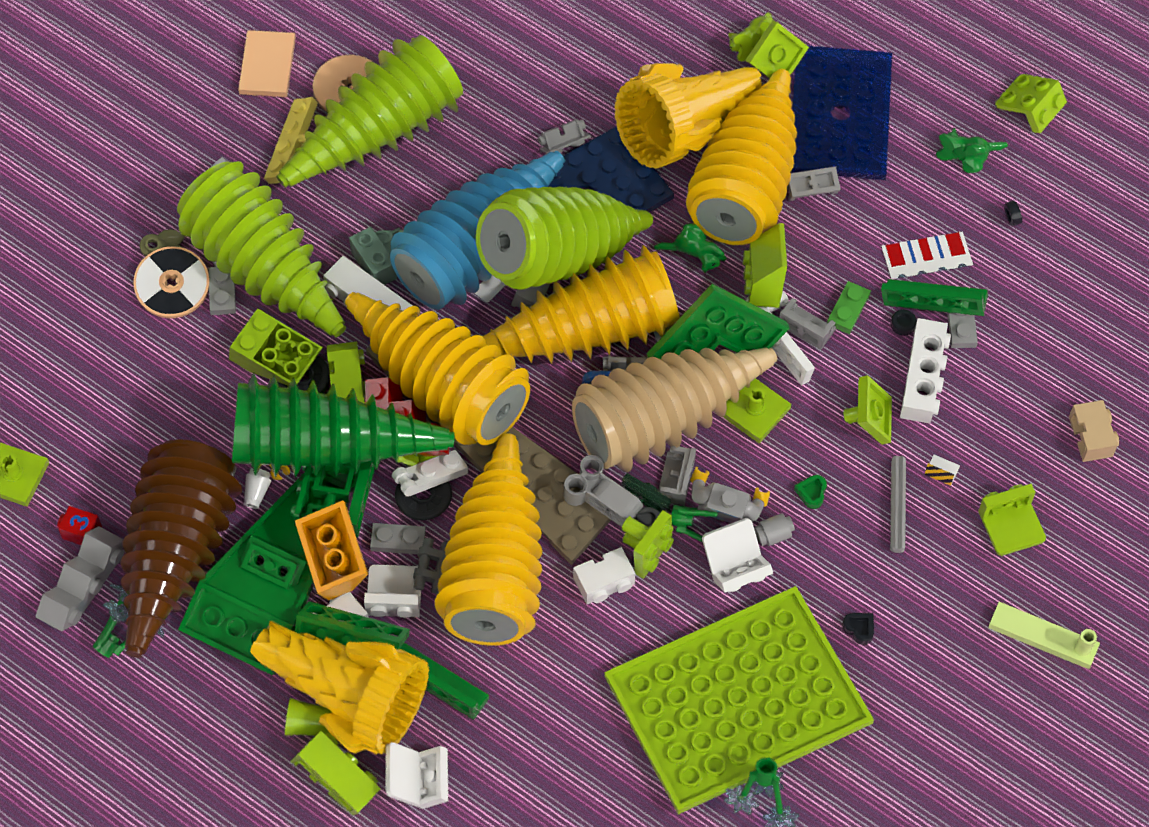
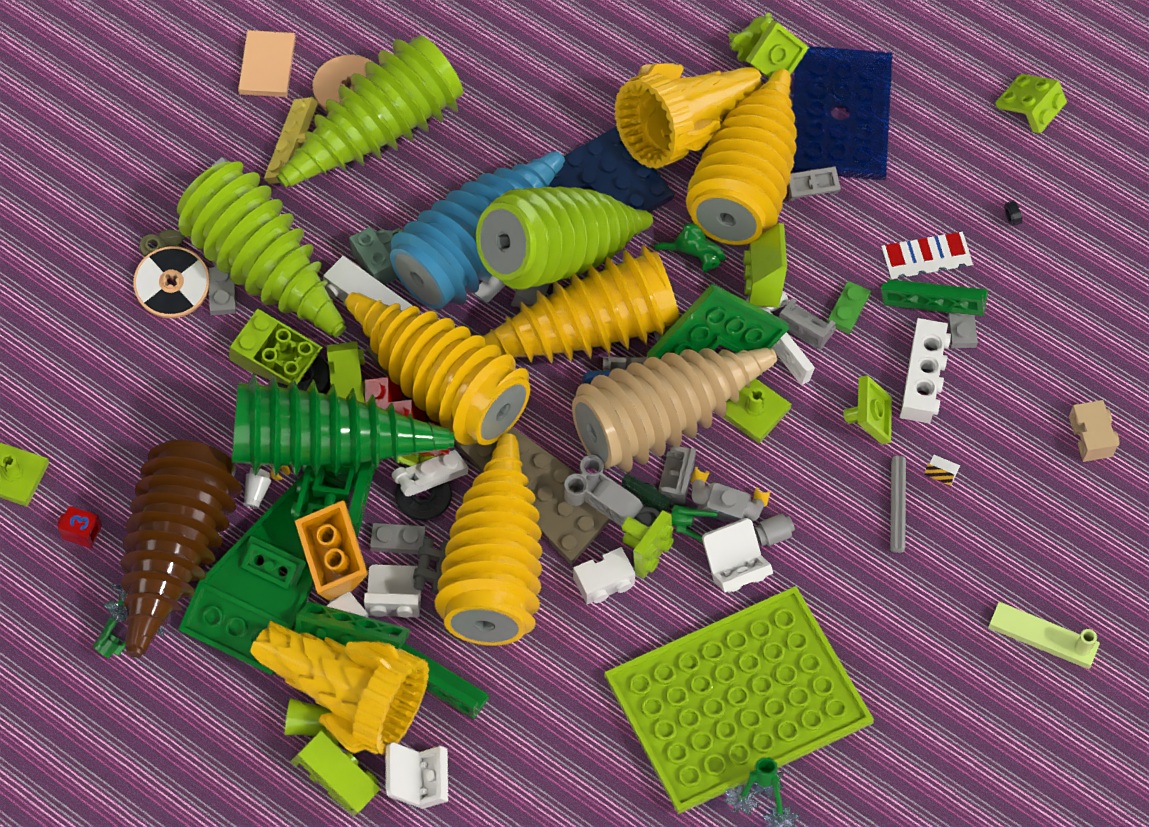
(81, 579): light grey brick -> none
(572, 136): light grey hinge -> none
(812, 491): green tile -> none
(860, 626): black tile -> none
(903, 322): black tile -> none
(970, 150): green animal -> none
(1011, 519): lime bracket -> none

